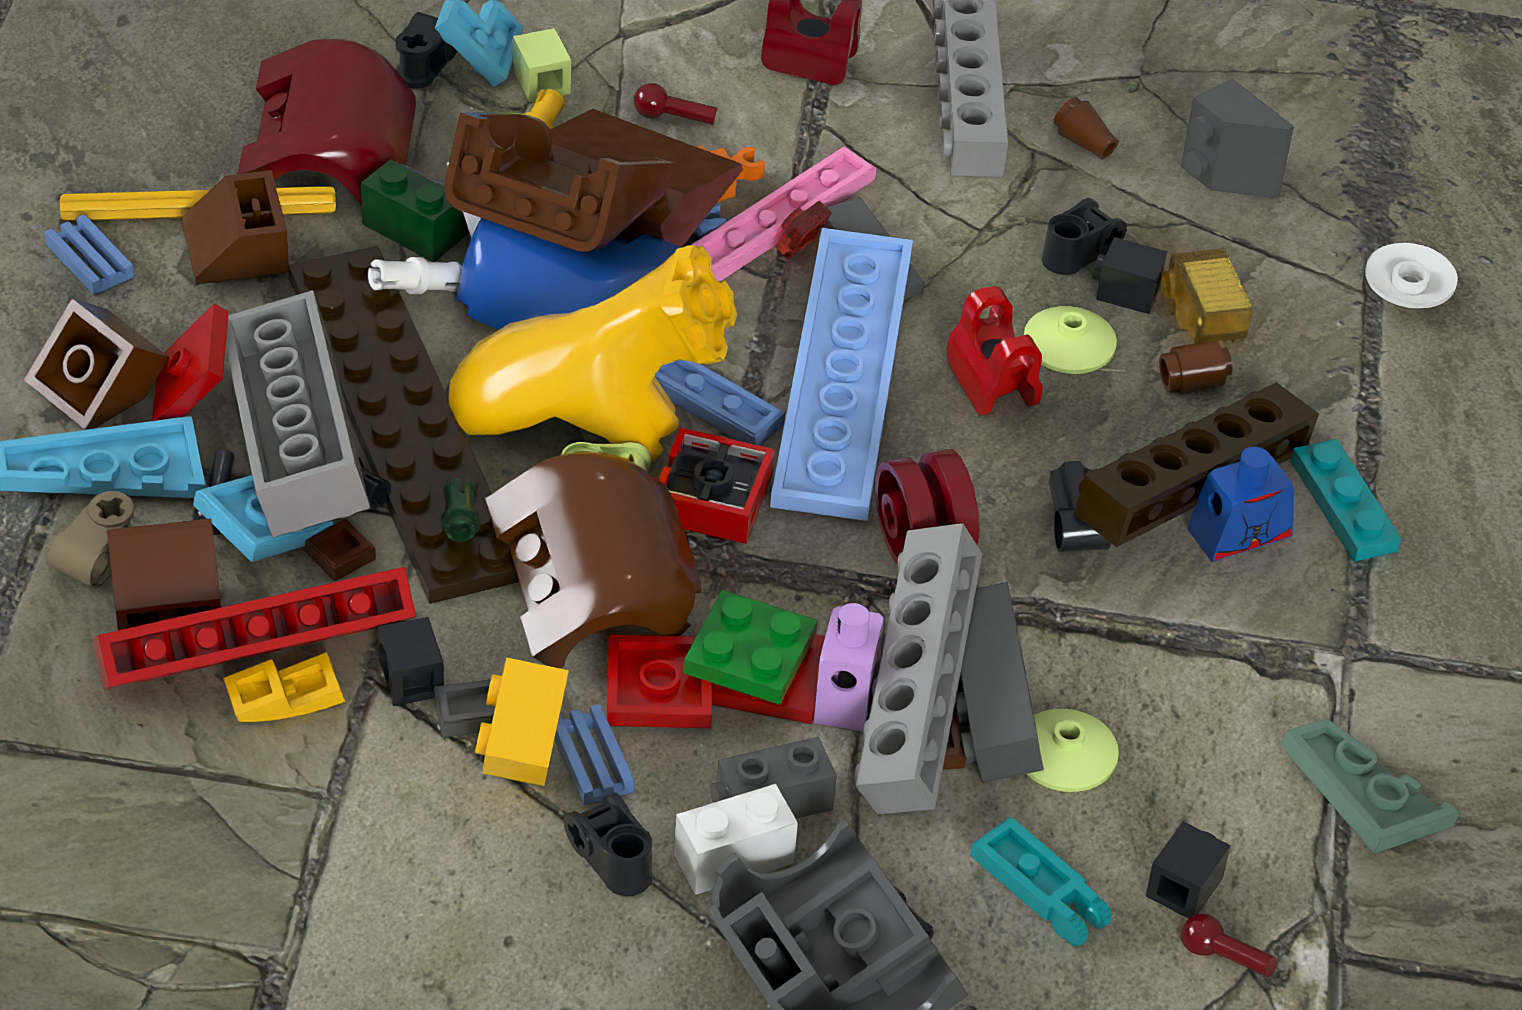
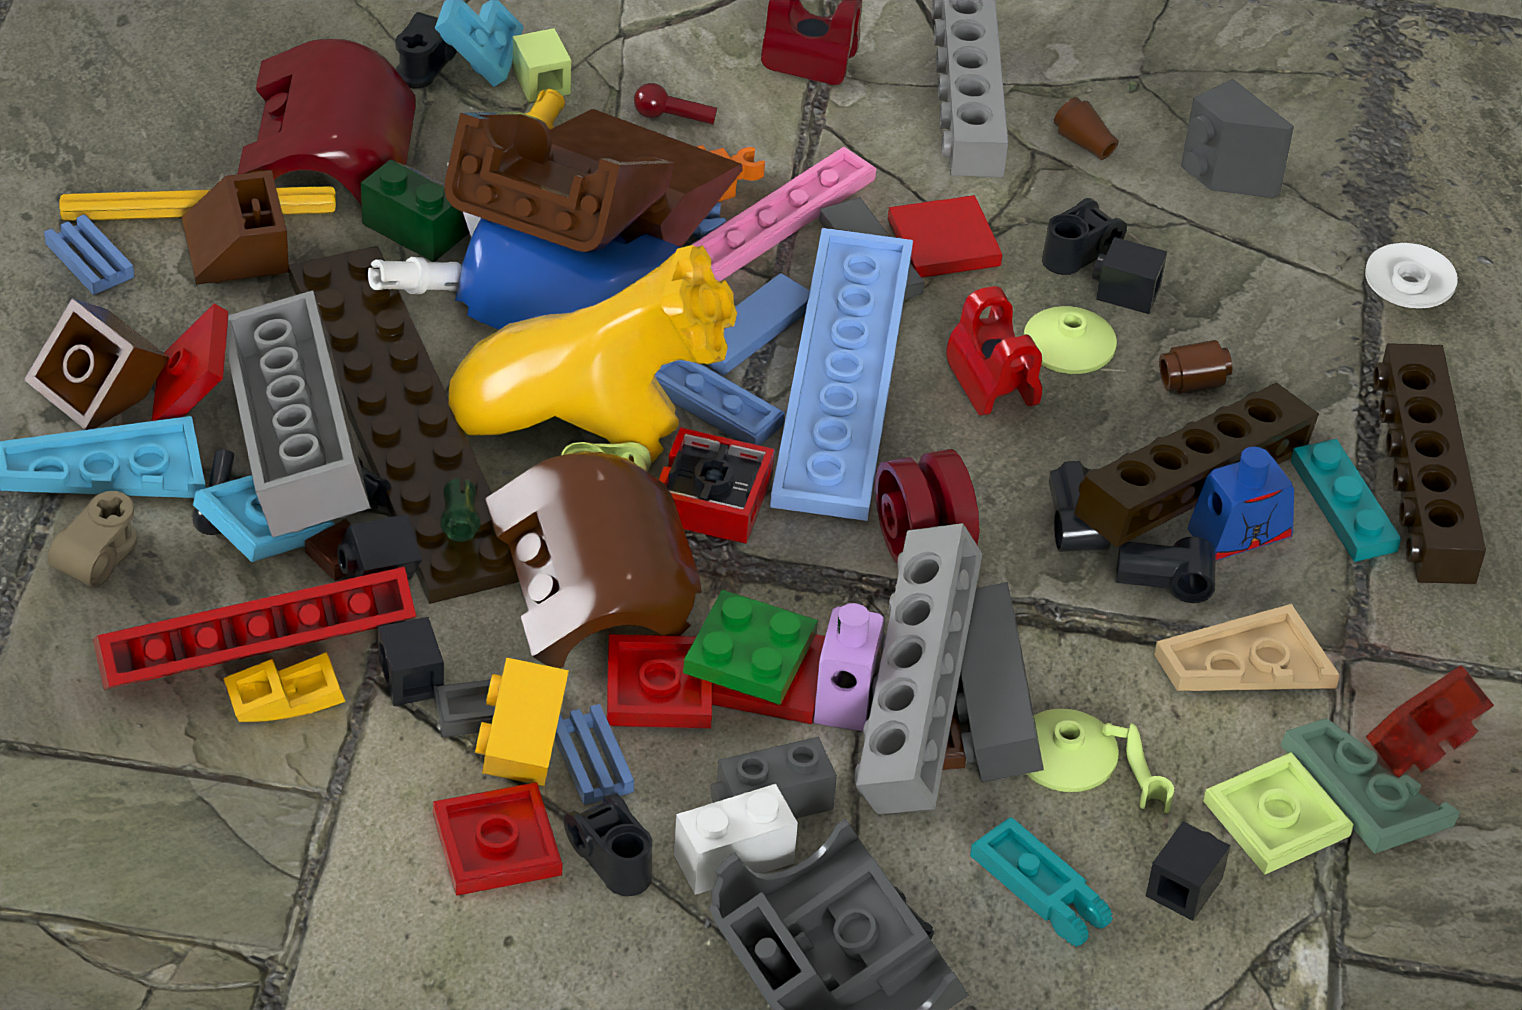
(163, 571): reddish brown slope -> none
(379, 547): none -> black brick
(497, 838): none -> red tile
(762, 319): none -> medium blue tile
(802, 228): clear red plate -> none
(946, 235): none -> red tile
(1152, 787): none -> yellowish green piece
(1183, 568): none -> black piece
(1205, 936): dark red bar -> none
(1207, 296): clear yellow brick -> none
(1248, 654): none -> tan wing
(1278, 813): none -> yellowish green plate
(1429, 464): none -> dark brown brick
(1430, 721): none -> clear red brick

